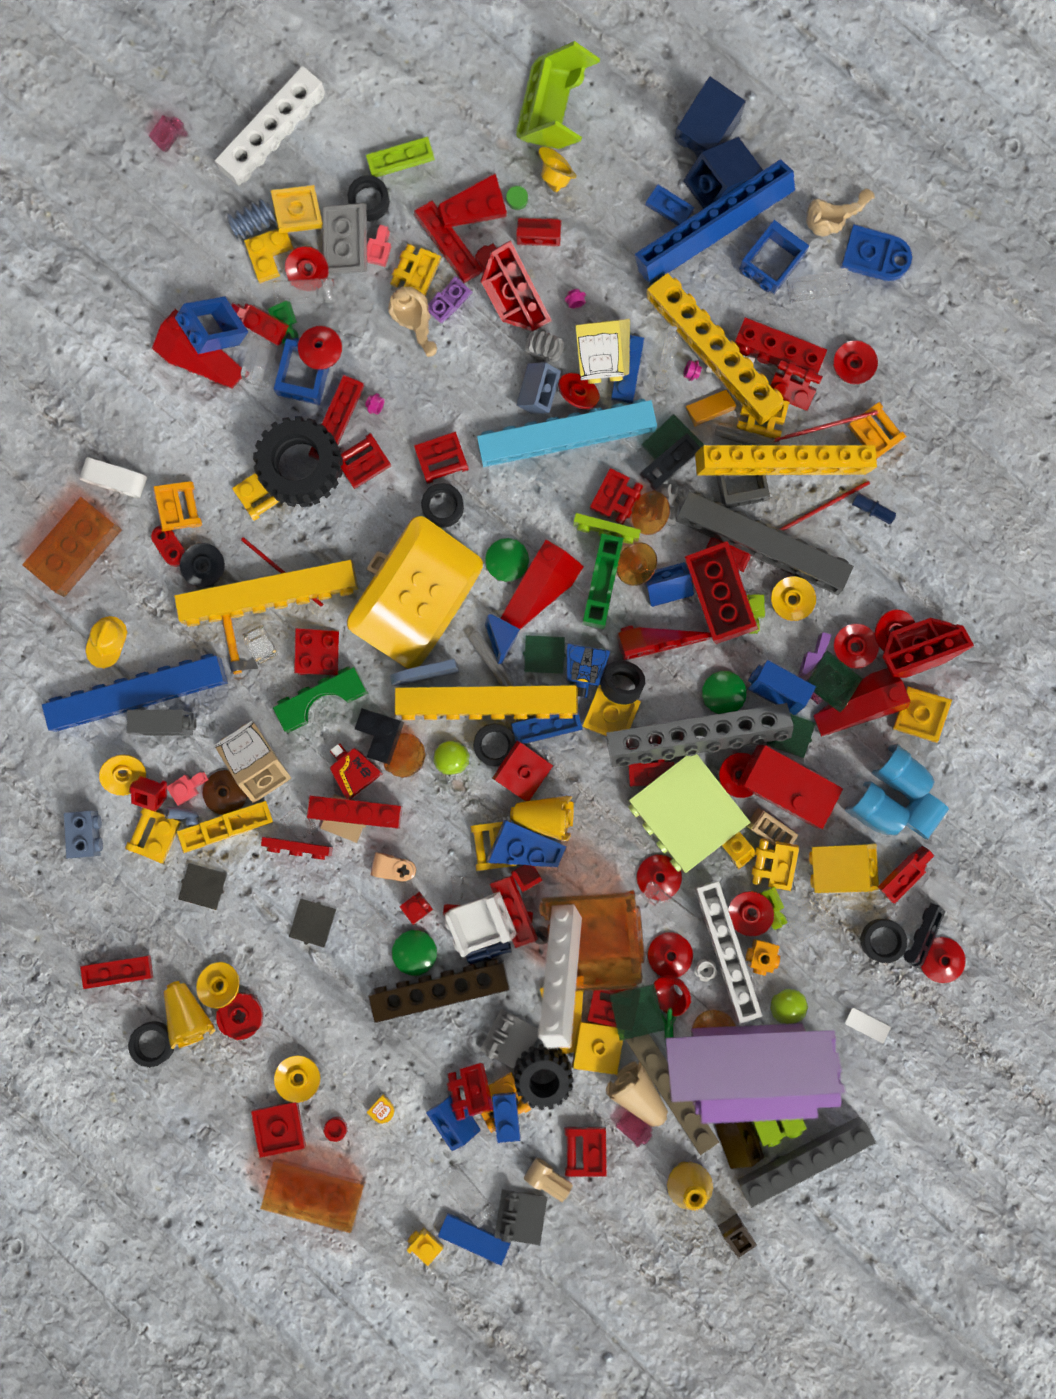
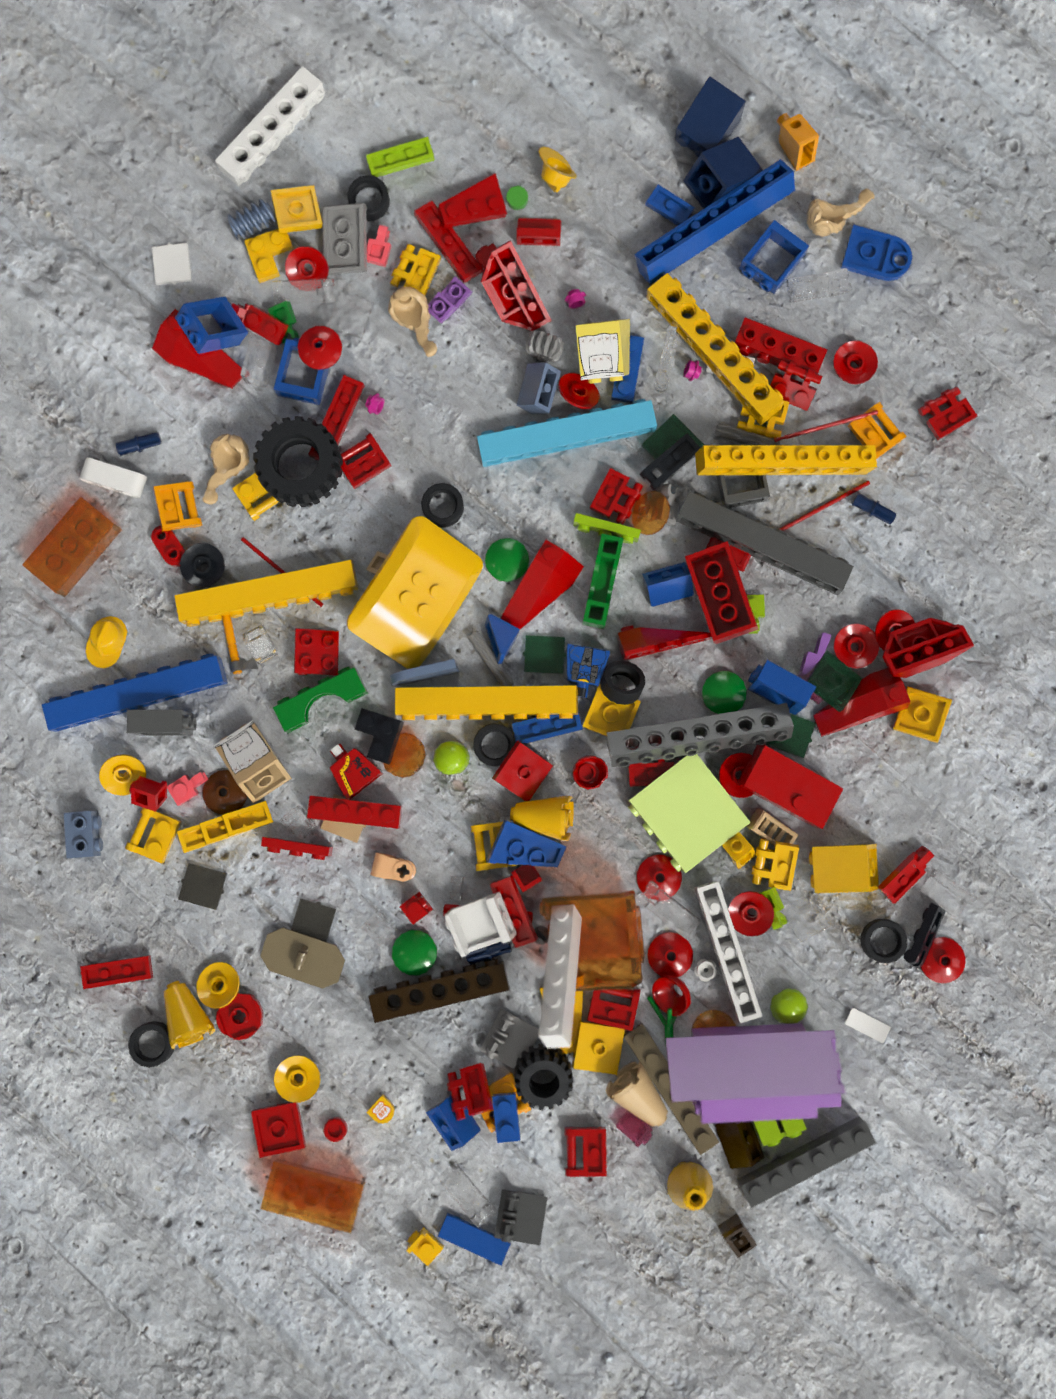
(138, 443): none -> dark blue axle
(167, 132): clear pink bracket -> none
(171, 263): none -> white piece
(180, 813): sand blue arm -> none
(229, 457): none -> tan hair
(302, 958): none -> dark tan shield
(439, 450): red plate -> none
(543, 1177): tan piece -> none
(548, 94): lime windscreen -> none
(590, 772): none -> red hair
(631, 558): clear orange dish -> none
(636, 1012): clear green tile -> none
(710, 407): light orange slope -> none
(755, 953): light orange brick -> none
(797, 140): none -> light orange torso
(801, 591): yellow dish -> none
(914, 782): dark azure piece -> none
(950, 419): none -> red plate

